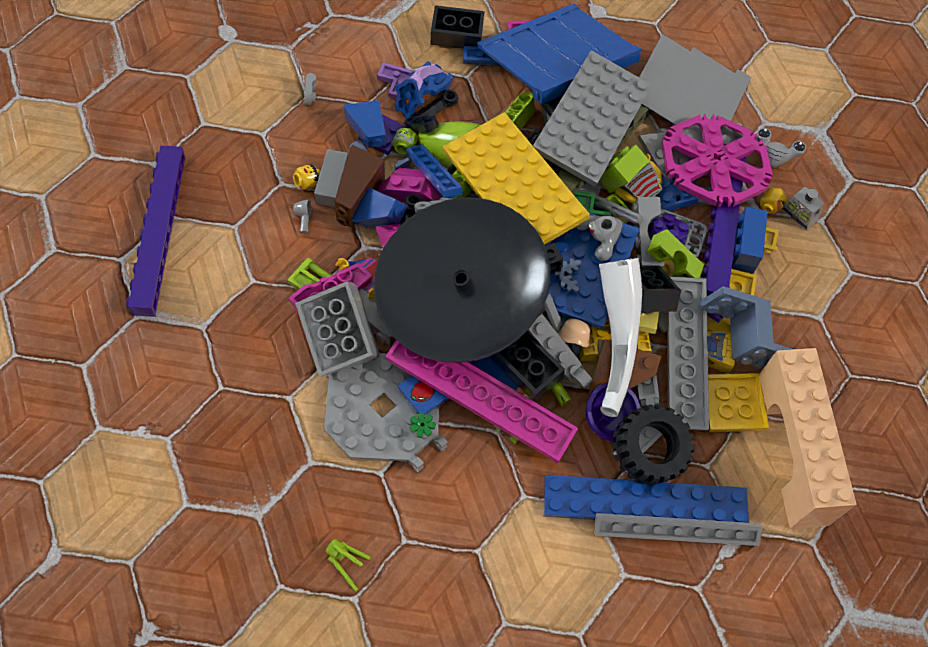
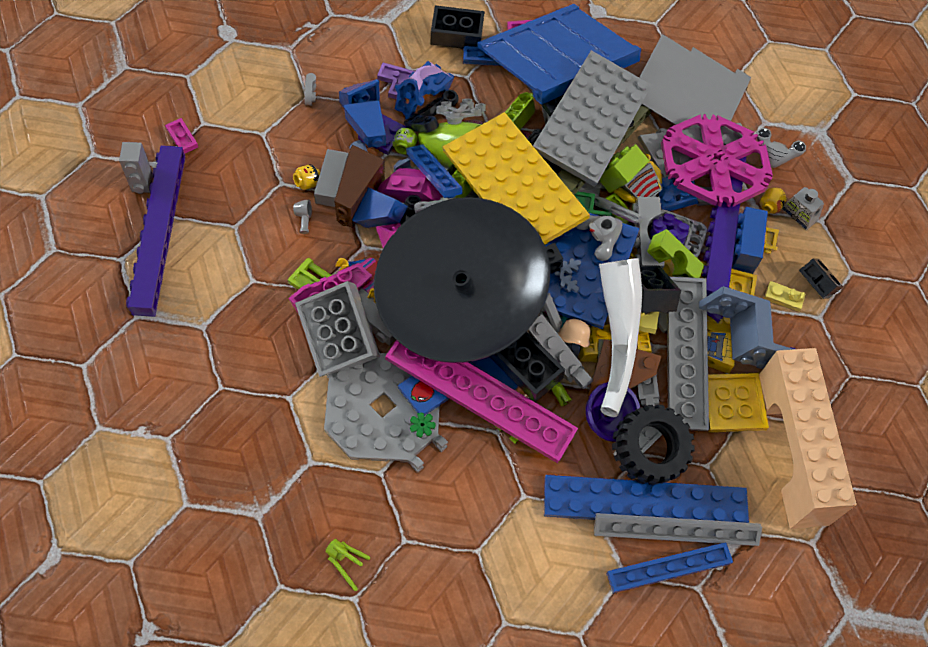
(136, 167): none -> light grey brick
(181, 135): none -> dark pink plate
(360, 93): none -> blue slope
(466, 109): none -> light grey plant
(669, 567): none -> blue plate
(784, 296): none -> light yellow plate
(821, 278): none -> black brick

